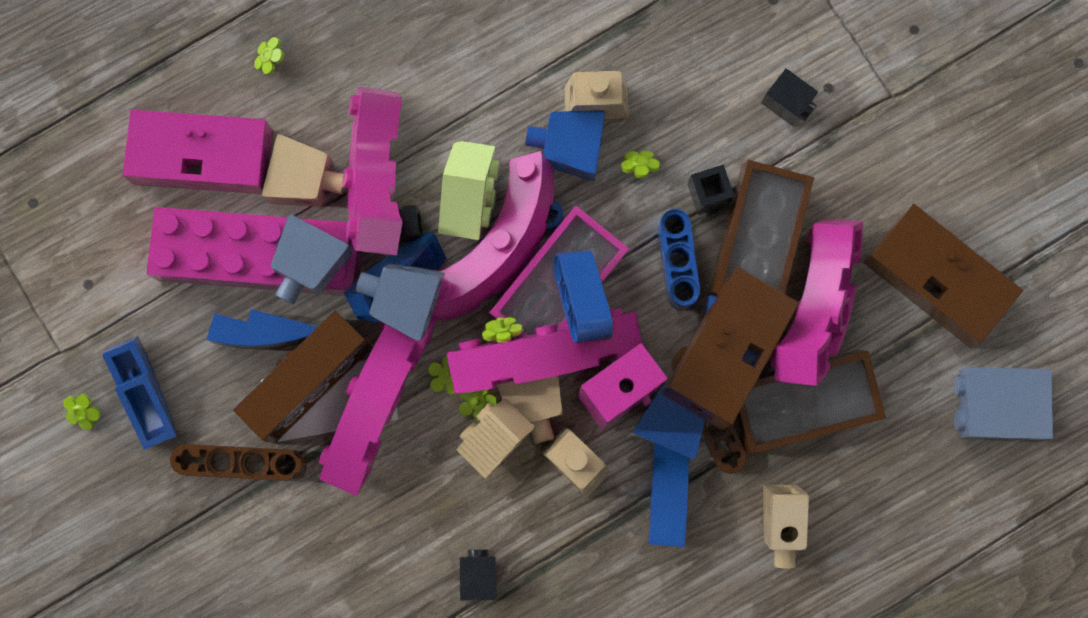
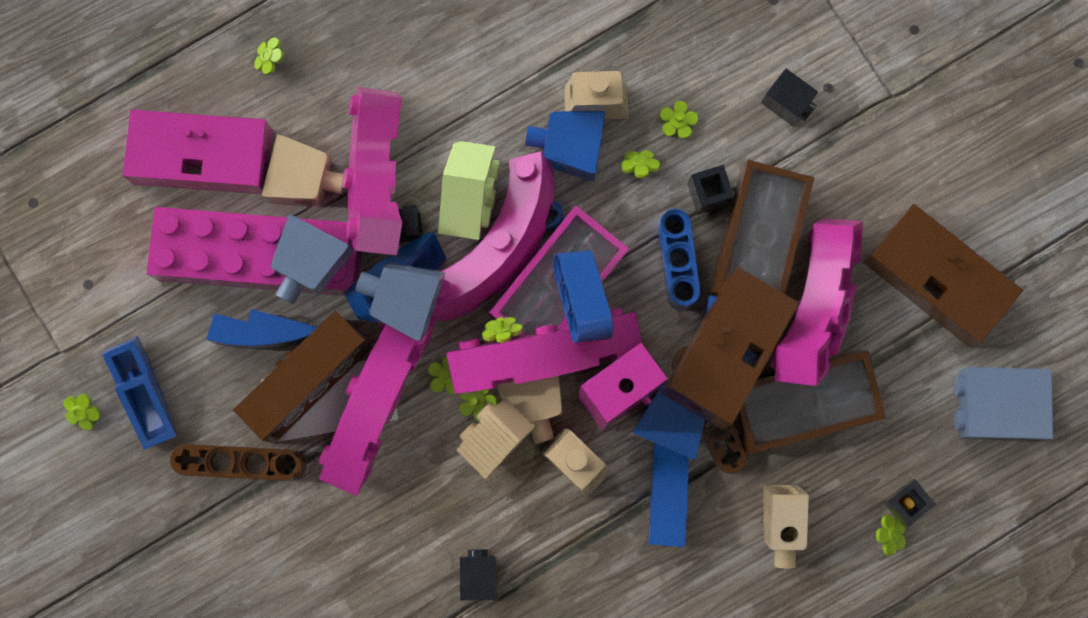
(678, 120): none -> lime plant
(891, 535): none -> lime plant
(909, 503): none -> black piece

